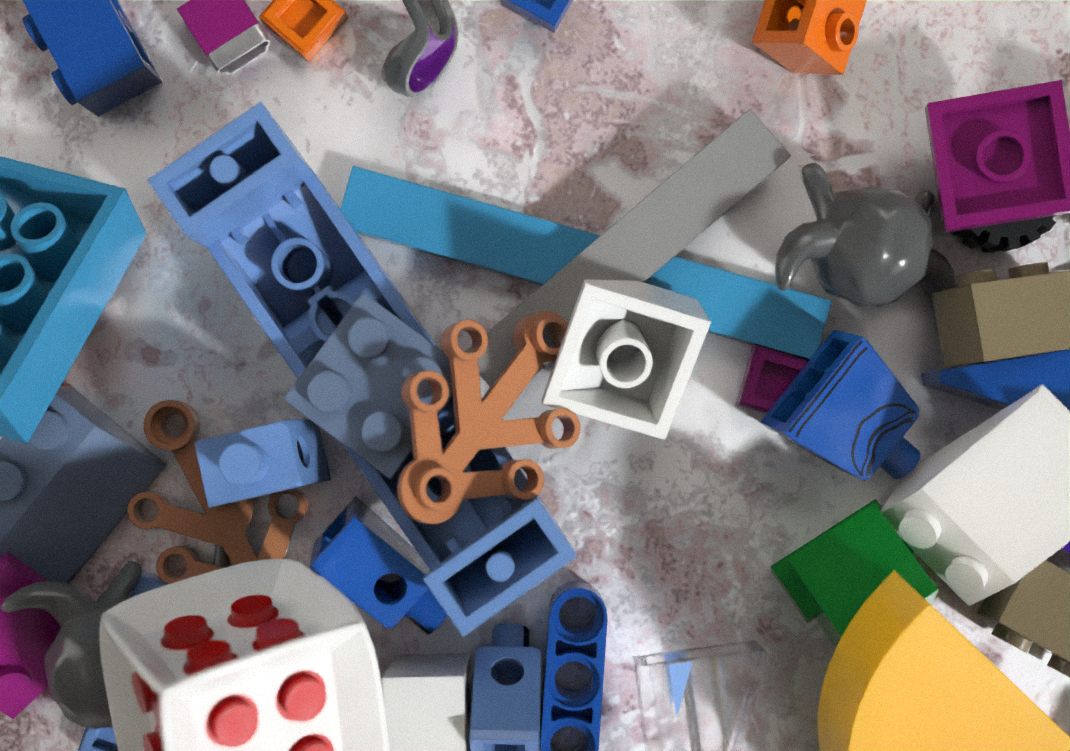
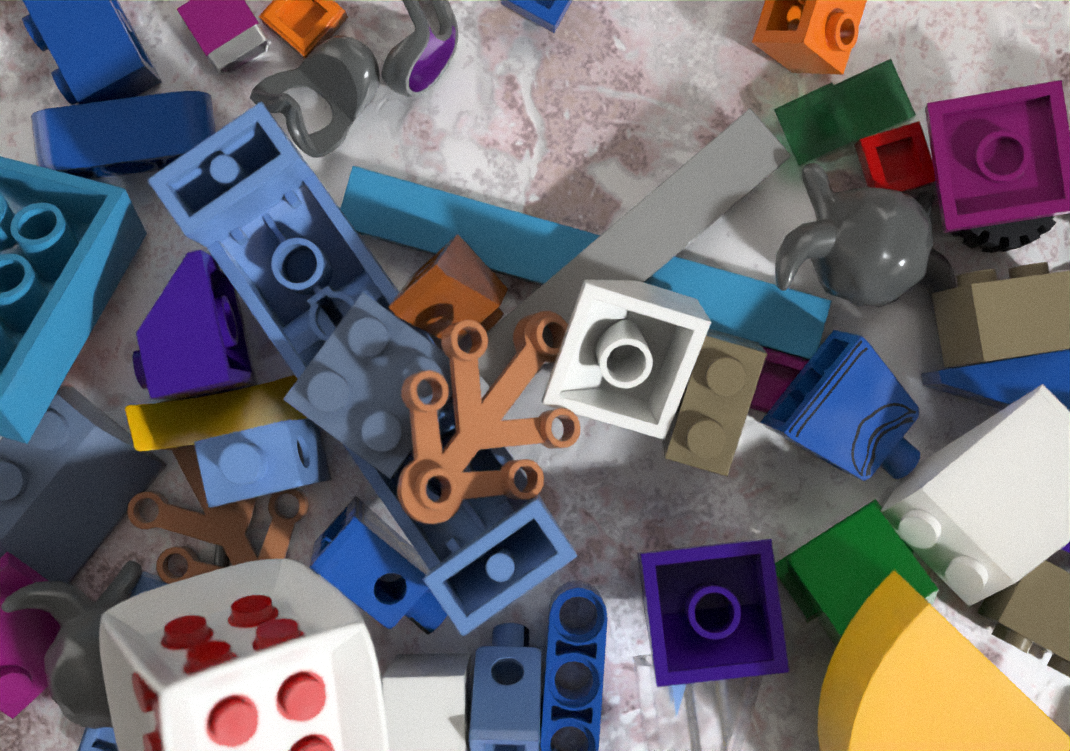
(122, 133): none -> blue beam
(194, 336): none -> dark purple slope
(195, 419): none -> yellow sticker
(338, 70): none -> dark grey piece
(451, 289): none -> dark orange slope
(713, 612): none -> dark purple slope
(715, 403): none -> dark tan brick
(844, 113): none -> clear green slope
(896, 159): none -> red plate

